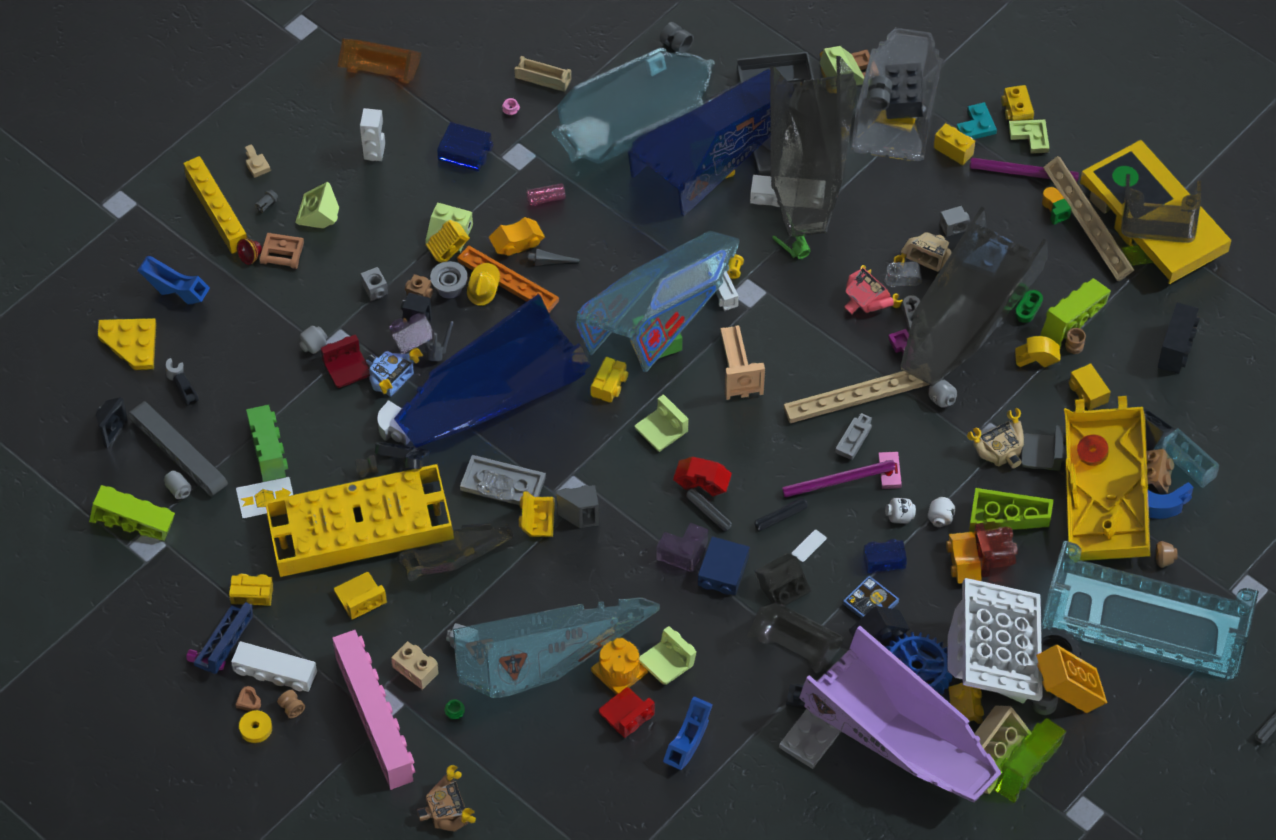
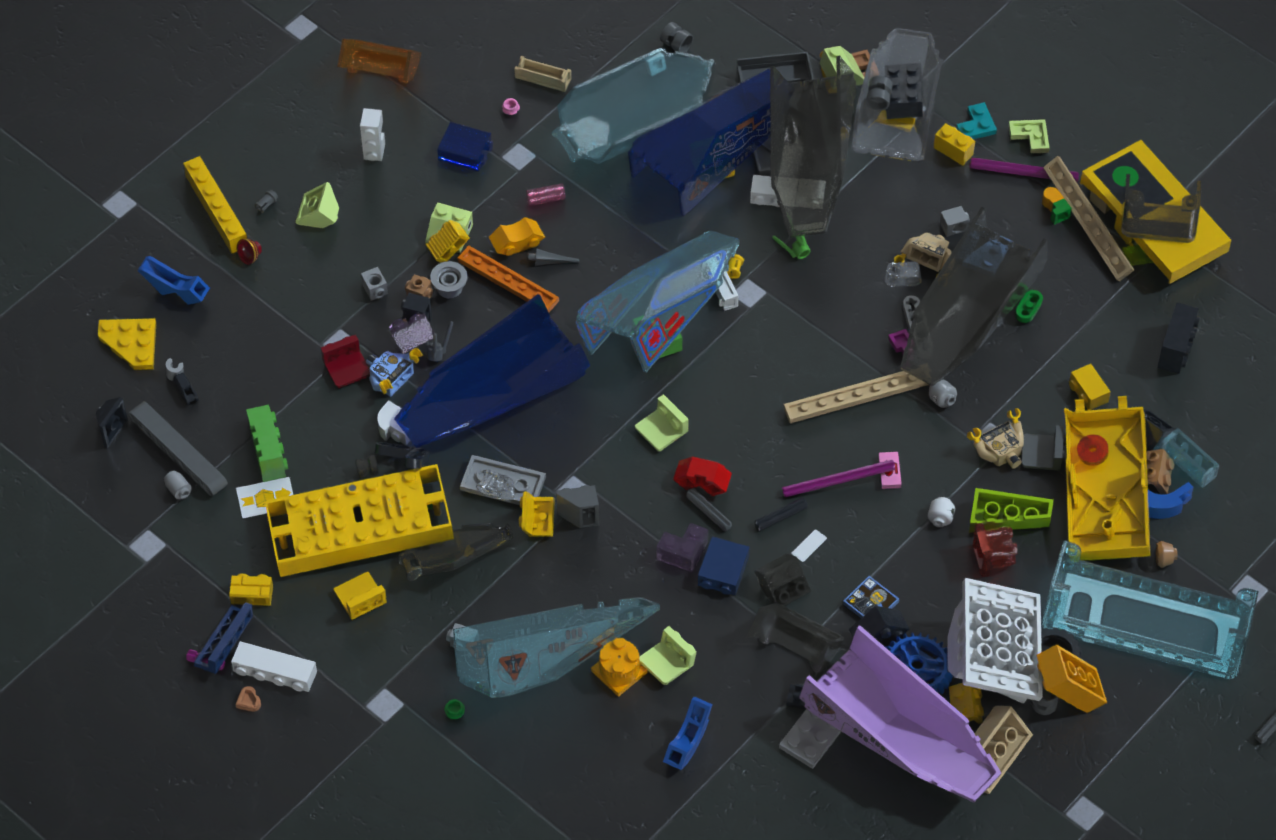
(131, 513): lime wedge -> none
(256, 164): tan plate -> none
(258, 734): yellow piece -> none
(282, 245): nougat plate -> none
(292, 705): medium nougat wheel -> none
(312, 339): light grey head -> none
(373, 709): bright pink brick -> none
(415, 665): tan brick -> none
(446, 804): torso -> none
(483, 284): yellow piece -> none
(608, 380): yellow brick -> none
(627, 711): red bracket -> none
(739, 376): light nougat bracket -> none
(854, 436): light grey hinge -> none
(868, 293): coral torso -> none
(884, 556): clear blue brick -> none
(900, 510): white head -> none
(964, 556): light orange brick -> none
(1017, 103): yellow brick -> none
(1028, 758): clear neon green wedge -> none
(1038, 349): yellow brick -> none
(1074, 310): lime wedge -> none
(1075, 340): medium nougat wheel -> none

